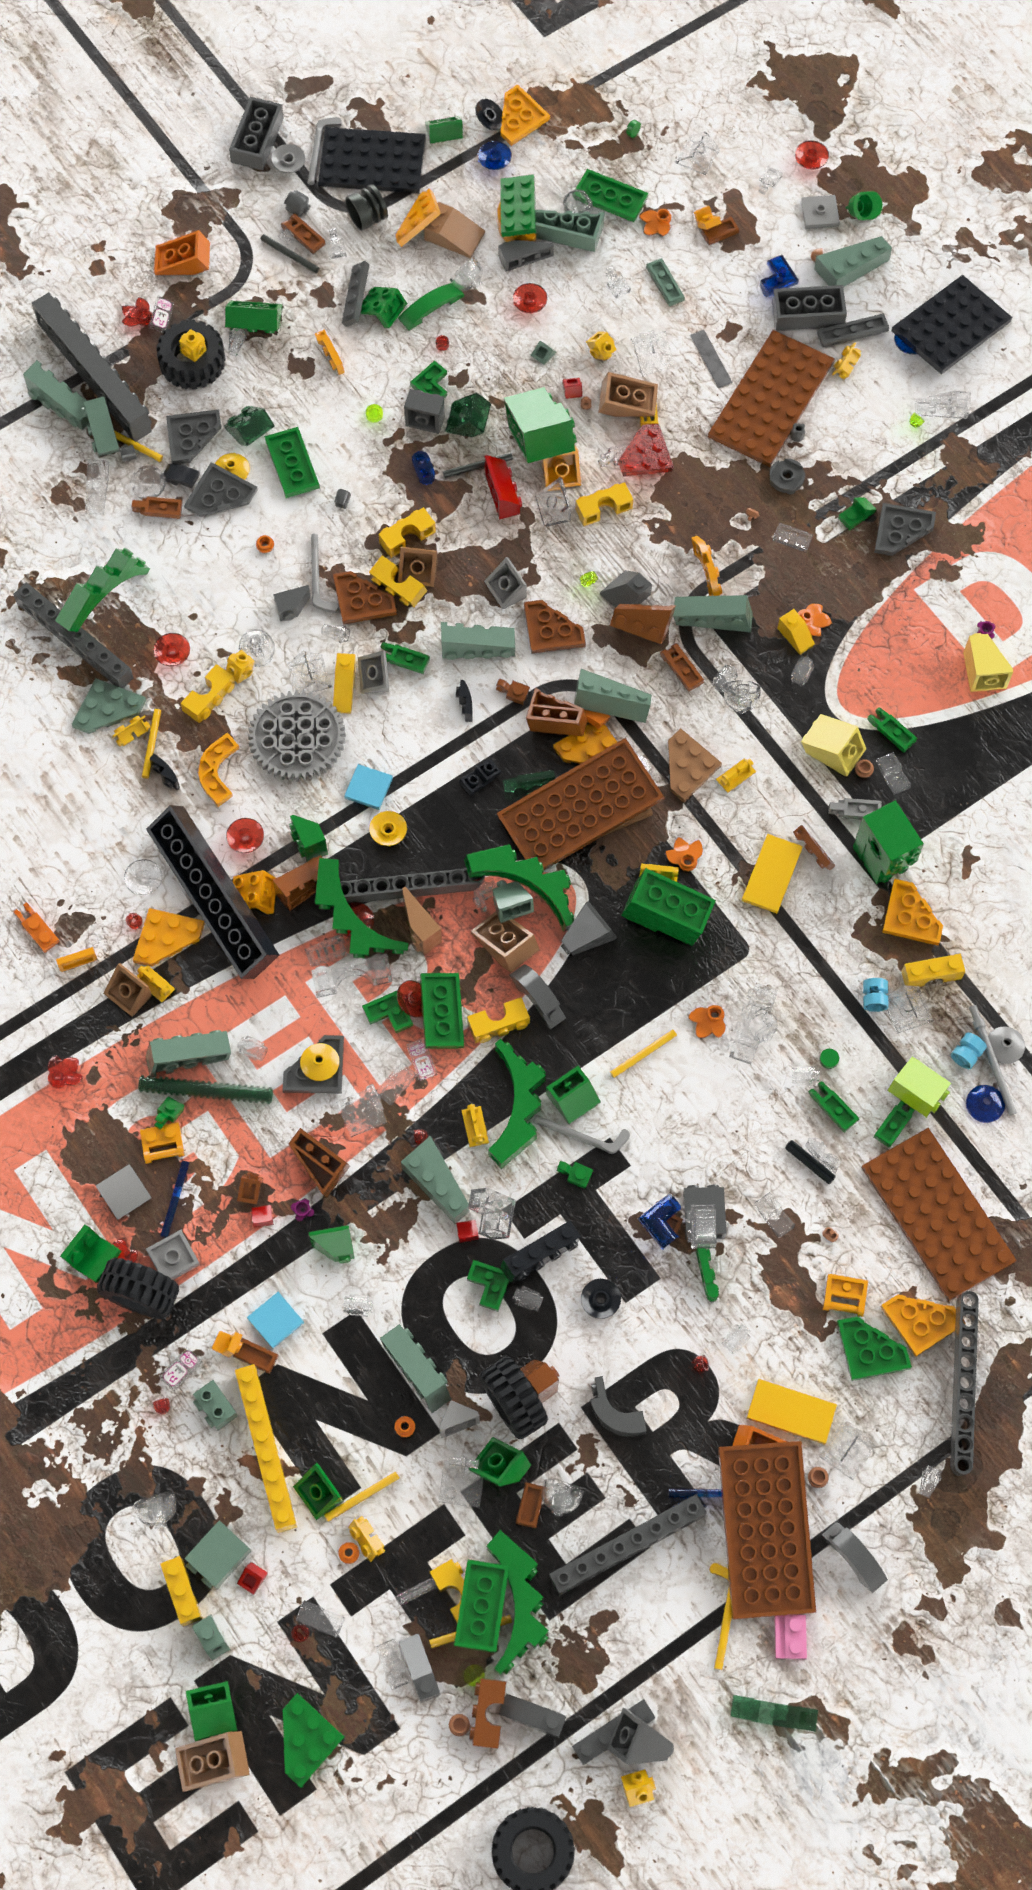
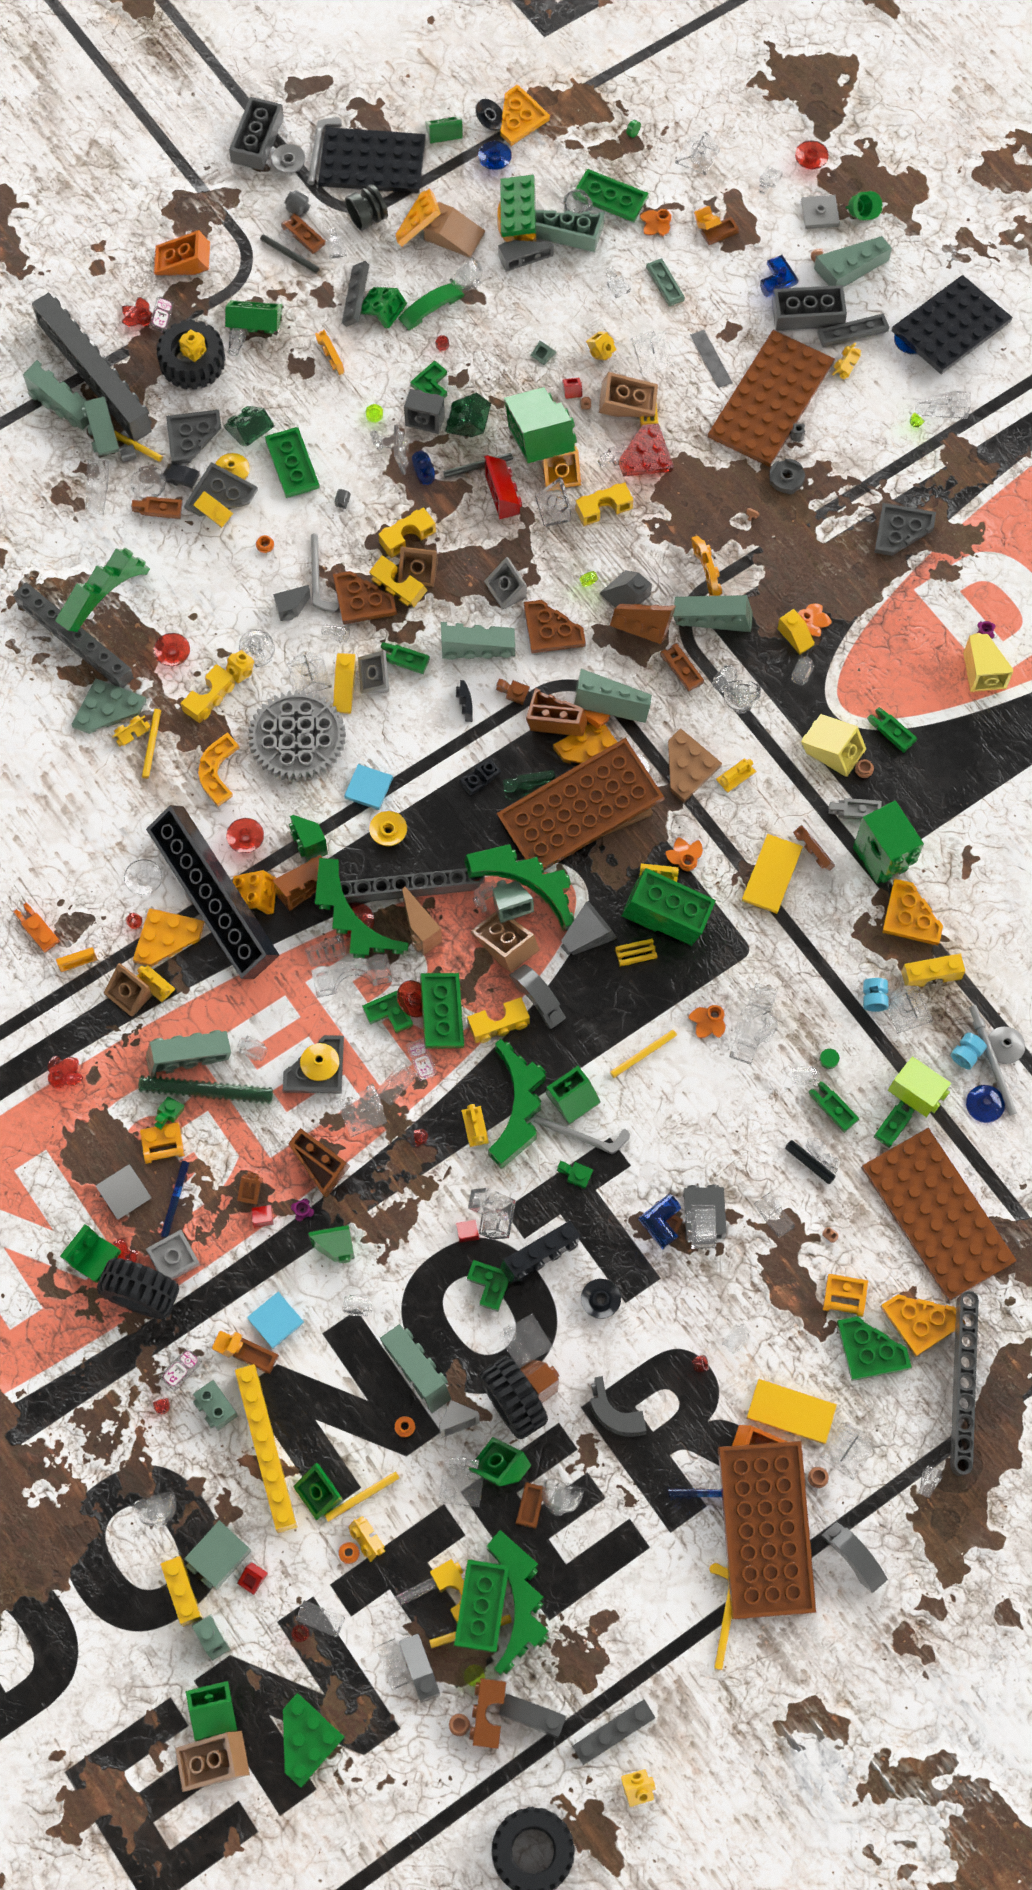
(168, 776): black slope -> none
(213, 509): none -> yellow slope
(396, 442): none -> clear plate
(433, 1176): sand green wedge -> none
(525, 1340): none -> clear hinge
(528, 1298): clear brick -> none
(530, 292): clear red dish -> none
(627, 1545): dark grey brick -> none
(637, 1741): dark grey slope -> none
(649, 942): none -> yellow tile
(707, 1274): green hinge -> none
(774, 1714): clear green slope -> none
(790, 1637): bright pink plate -> none
(793, 537): clear plate -> none
(857, 513): green slope -> none
(893, 774): clear slope -> none

